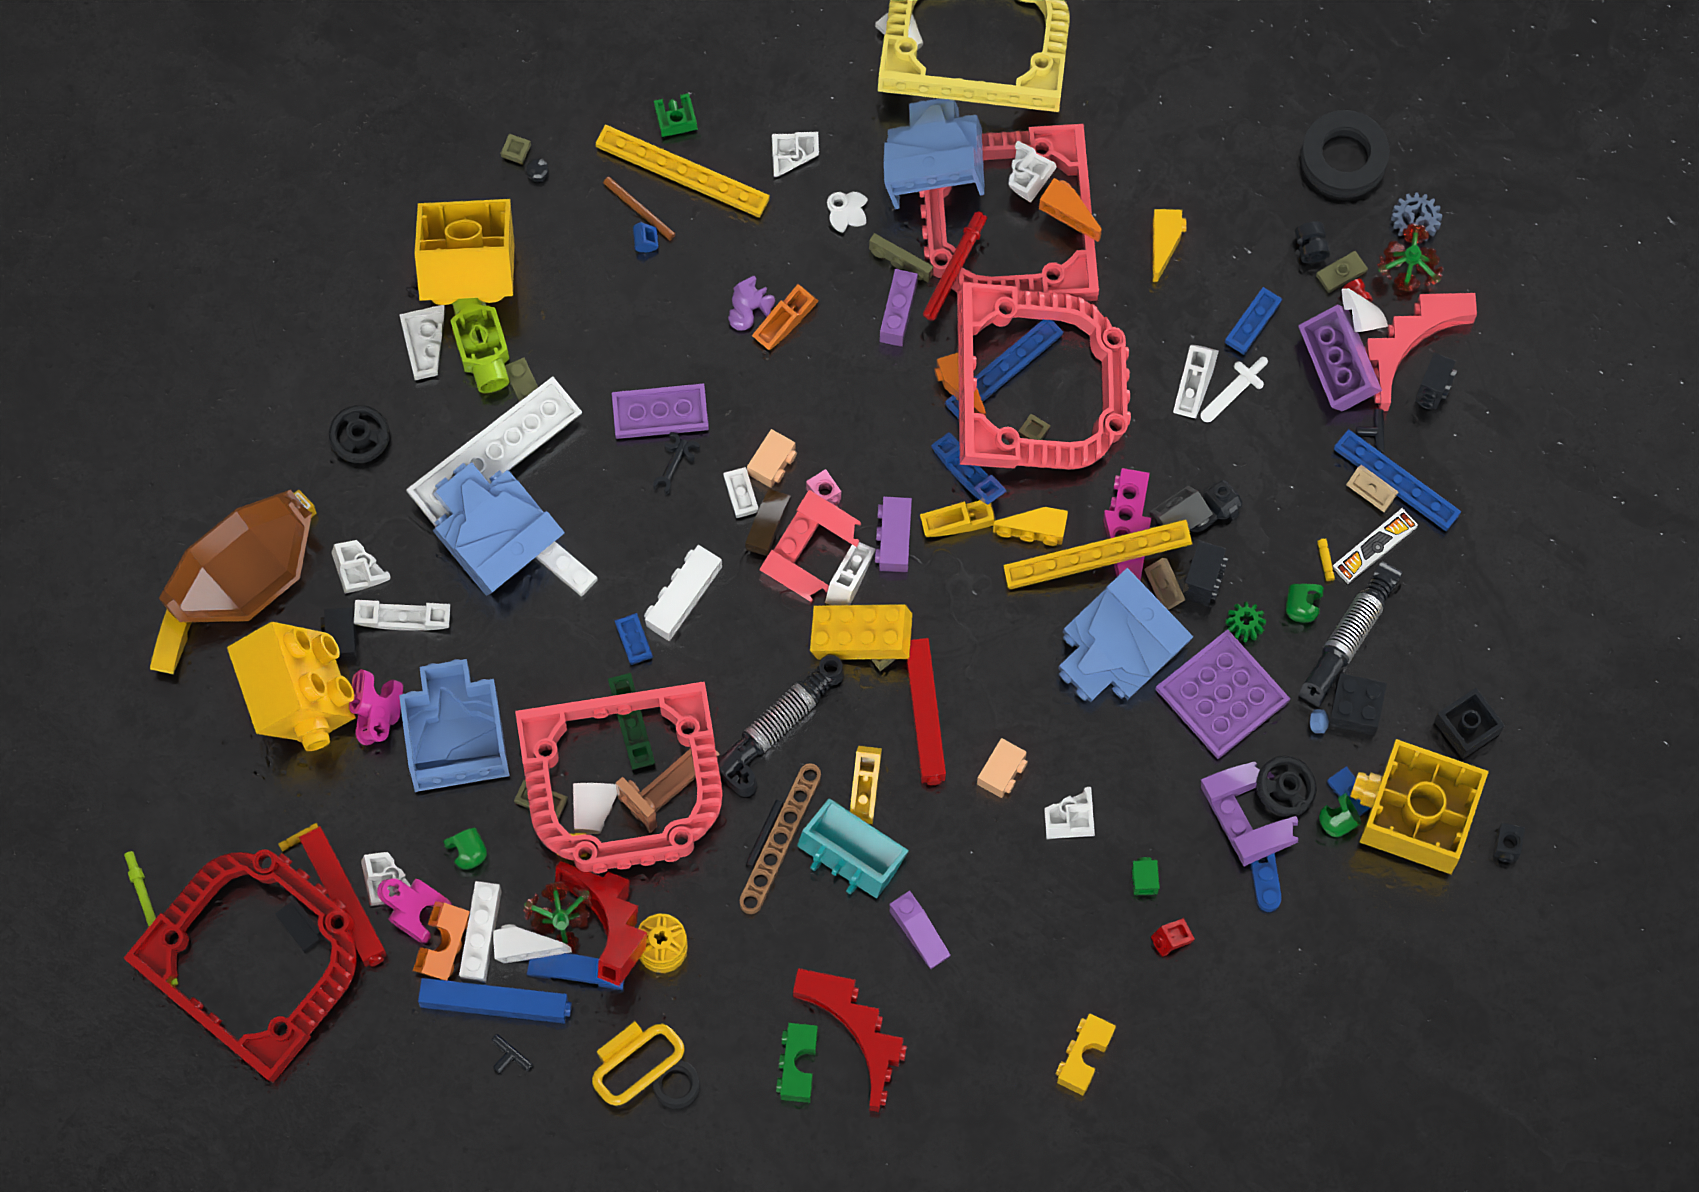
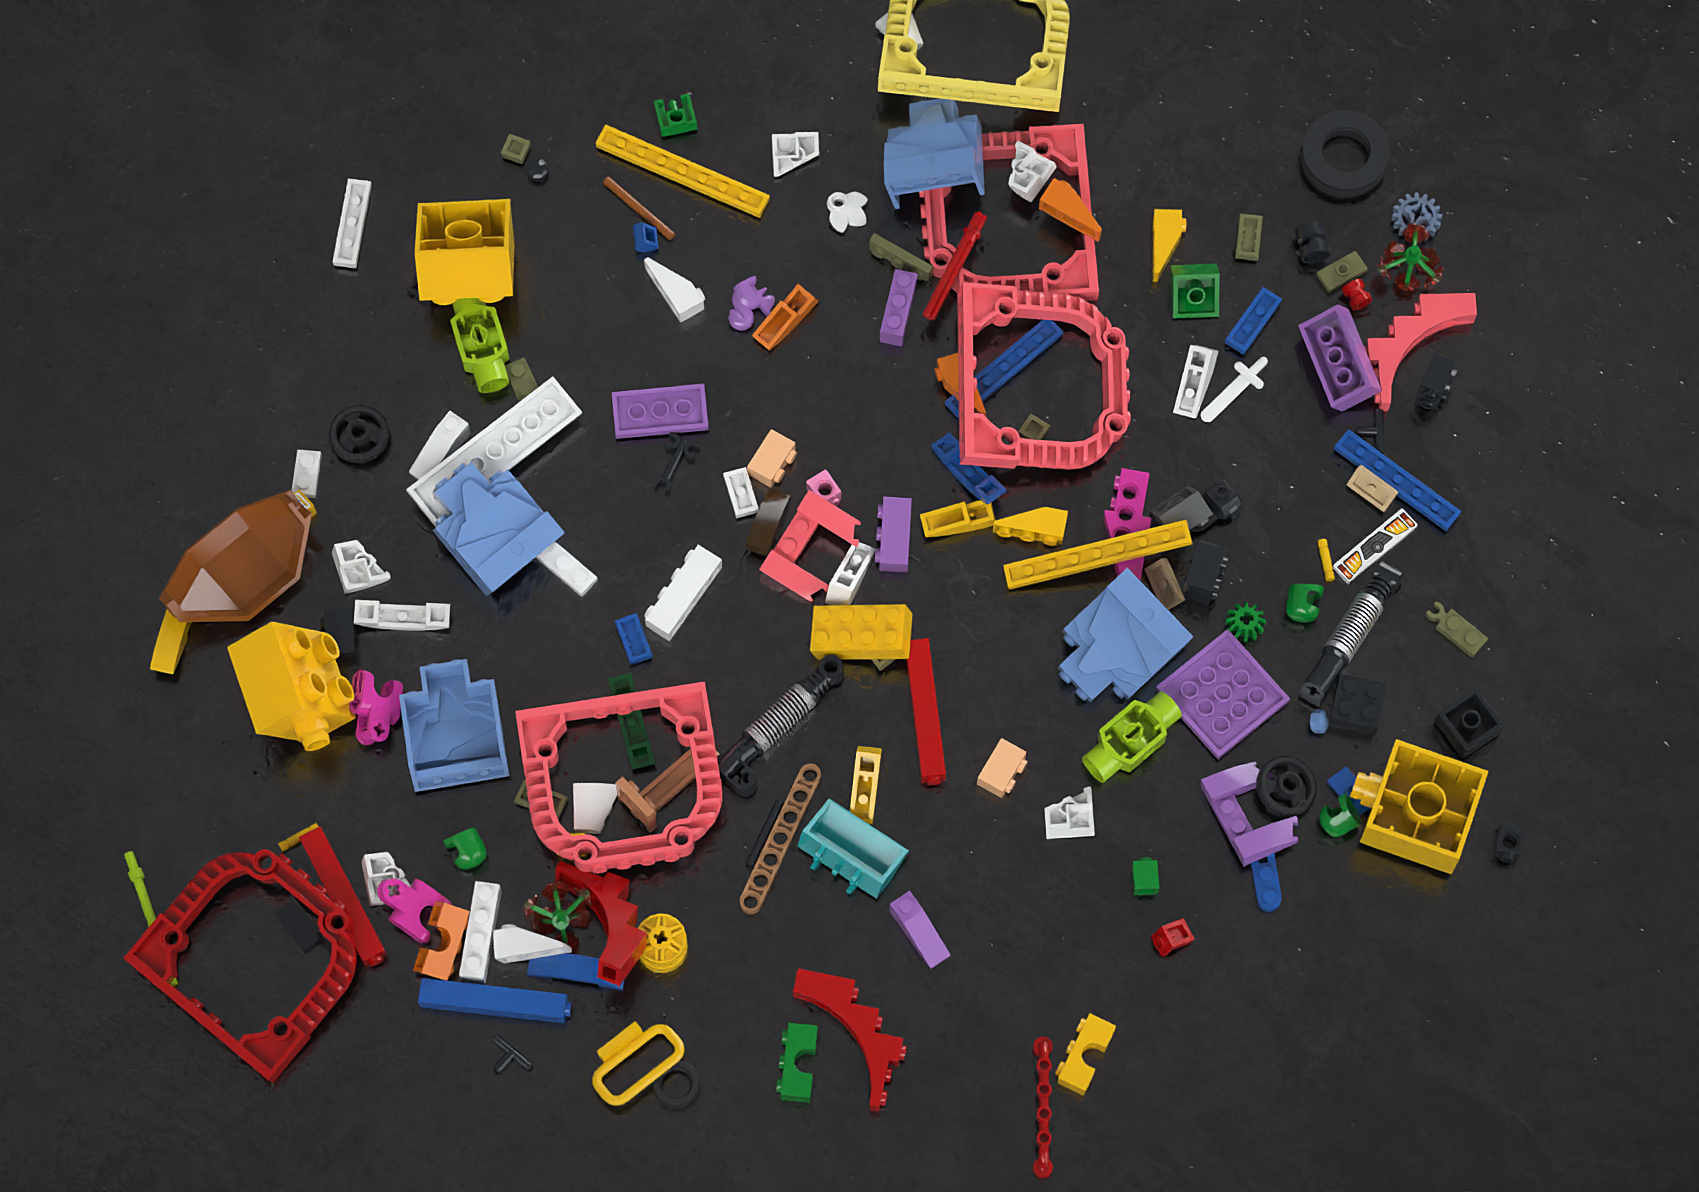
(307, 472): none -> white plate
(352, 223): none -> white plate
(423, 339): white wing -> none
(442, 443): none -> white slope
(677, 291): none -> white slope
(1043, 1048): none -> red bar
(1131, 736): none -> lime brick
(1195, 290): none -> green slope
(1248, 237): none -> olive plate
(1365, 314): white slope -> none
(1457, 630): none -> olive plate

